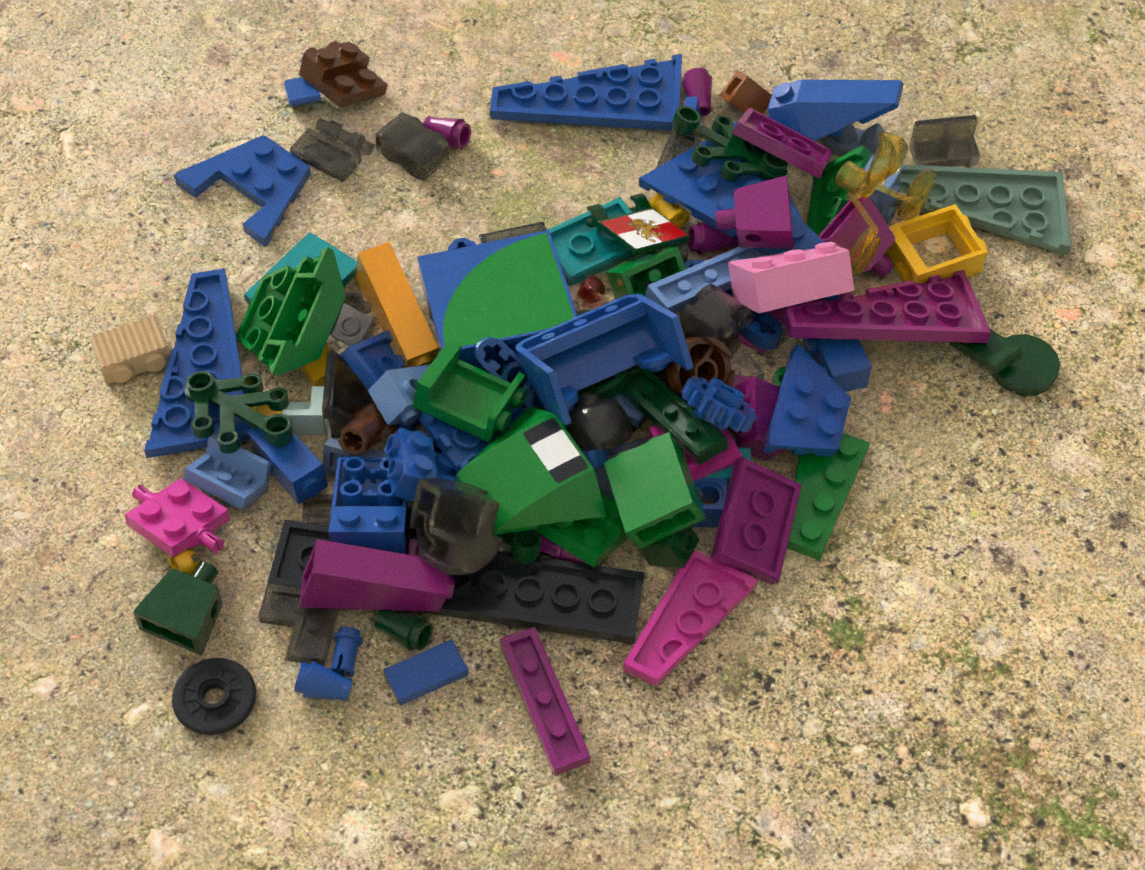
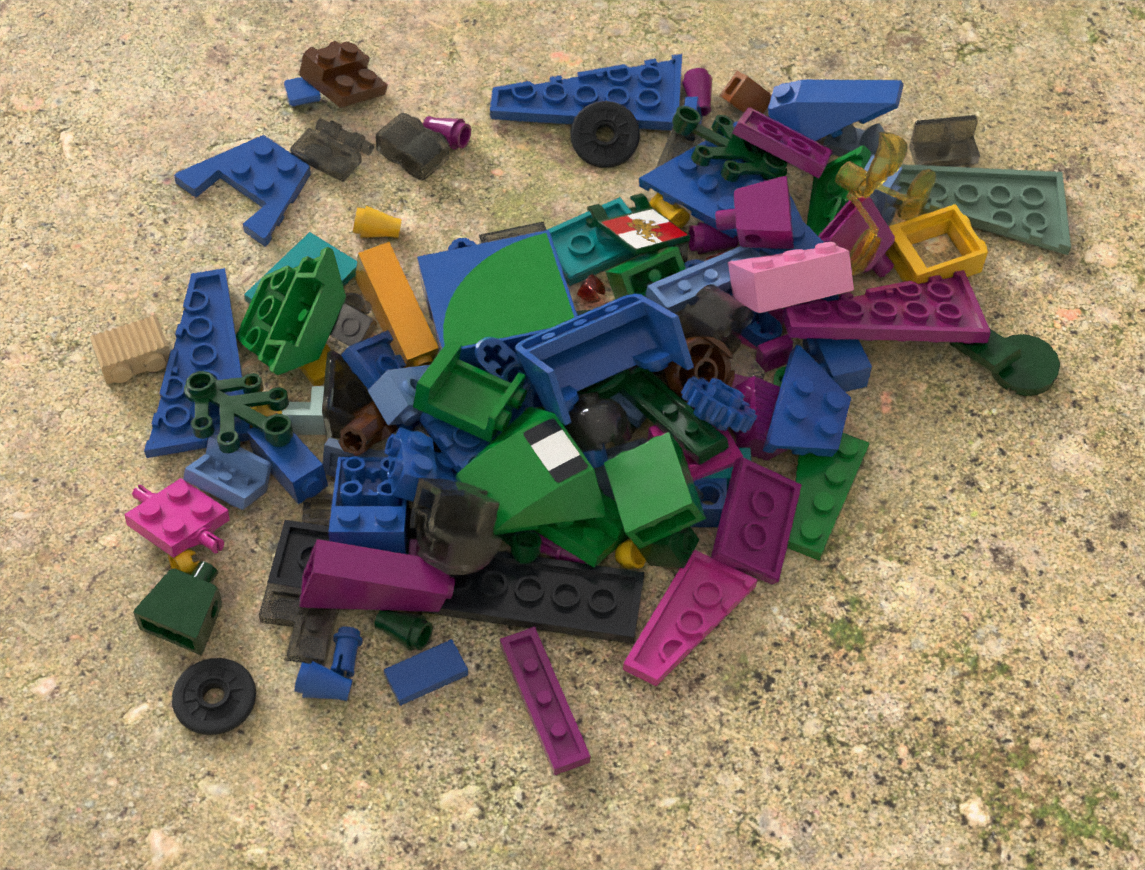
(375, 223): none -> yellow cone
(608, 115): none -> black wheel
(629, 556): none -> yellow hinge
(774, 353): none -> magenta tile

